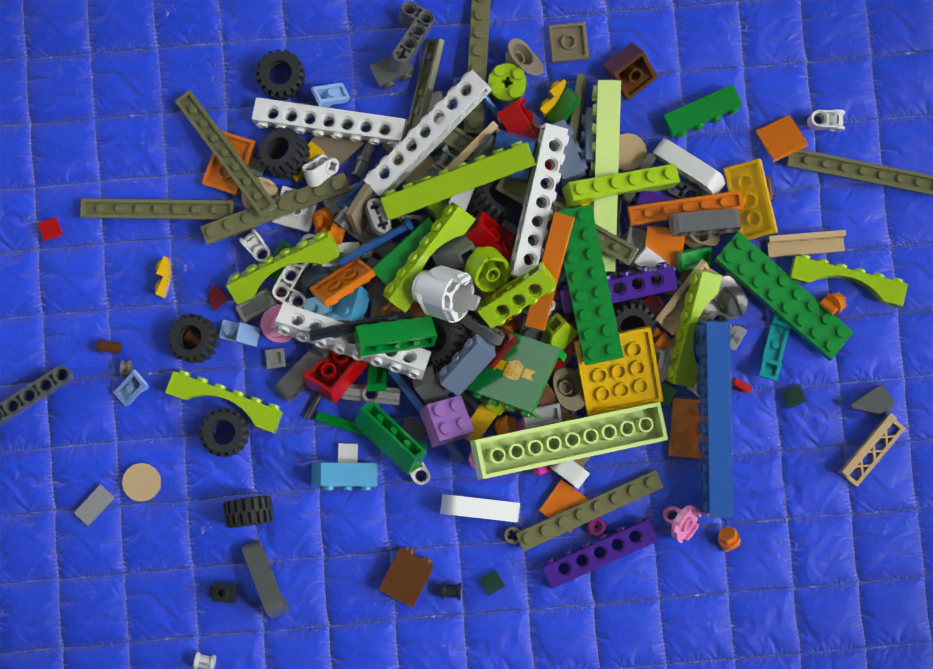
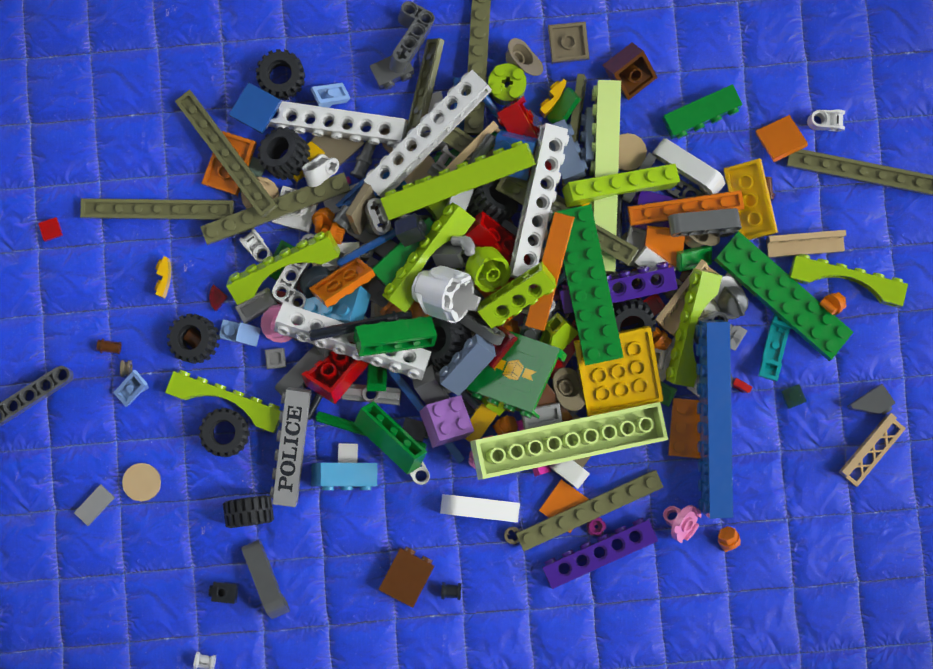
(255, 108): none -> blue tile
(291, 447): none -> light grey brick
(410, 230): none -> black brick
(466, 244): none -> light grey arm
(492, 582): plate -> none

